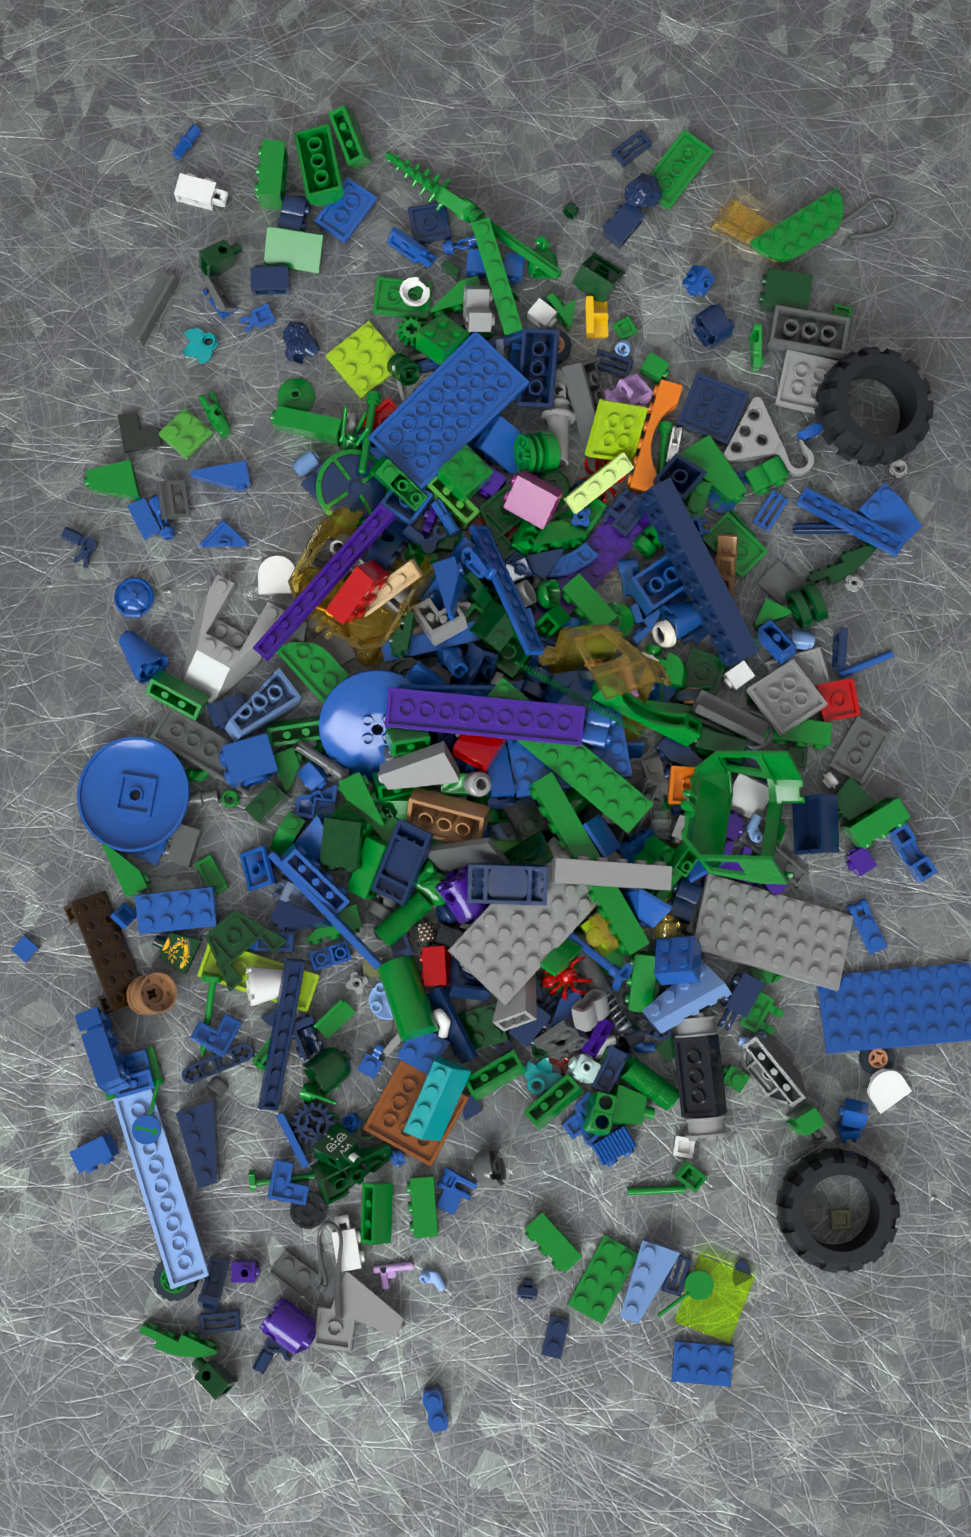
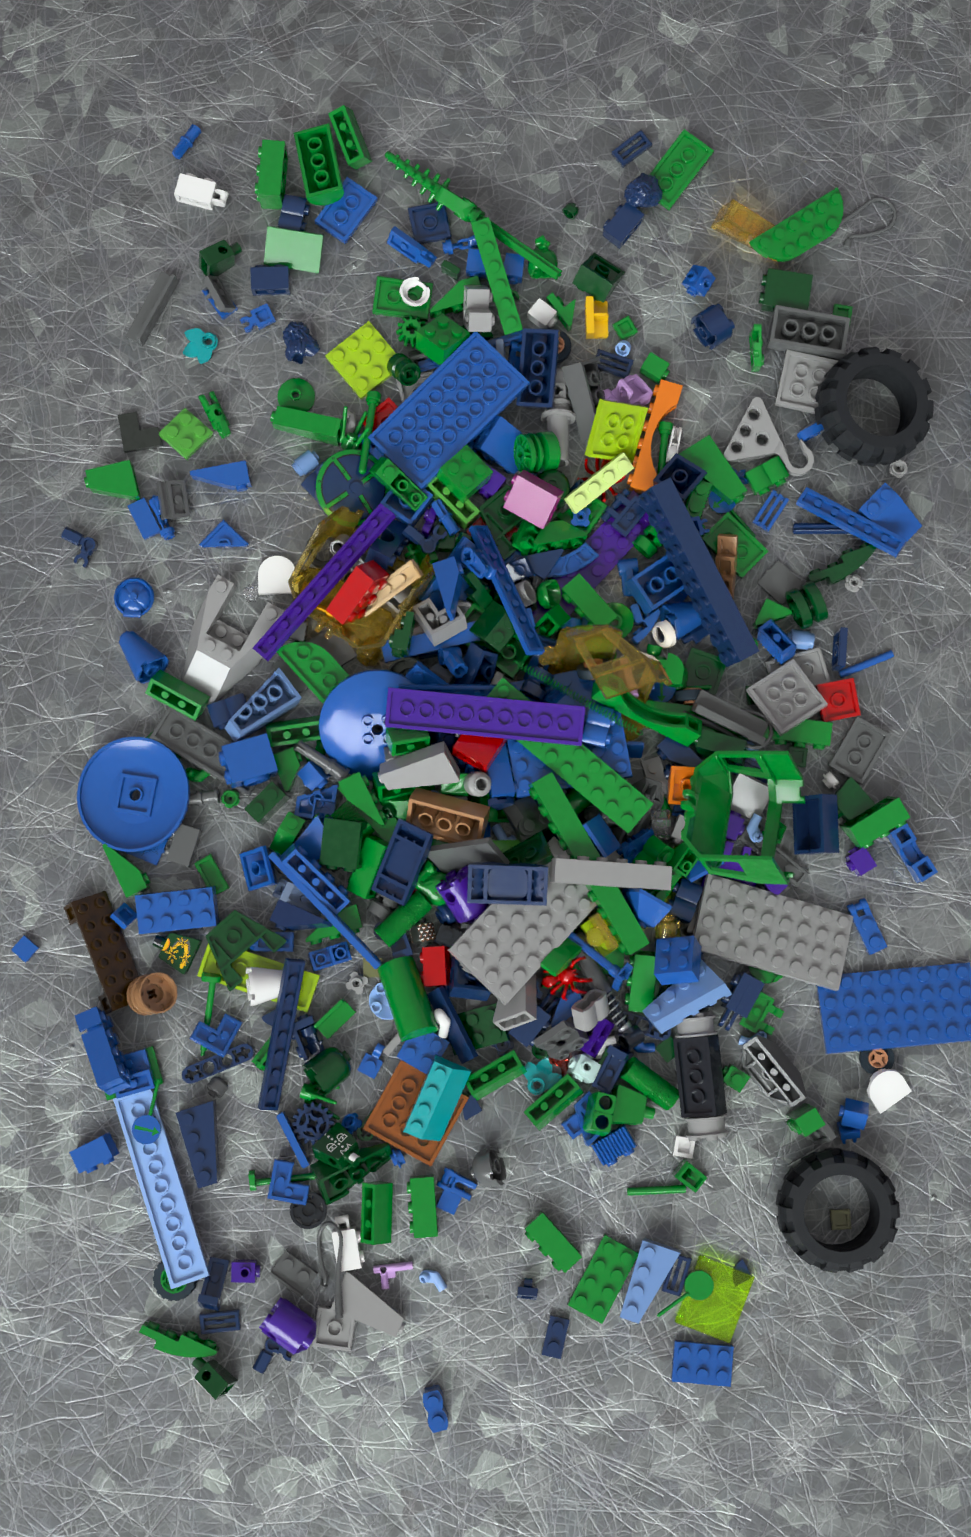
(712, 409): dark blue plate -> none
(738, 676): white brick -> none

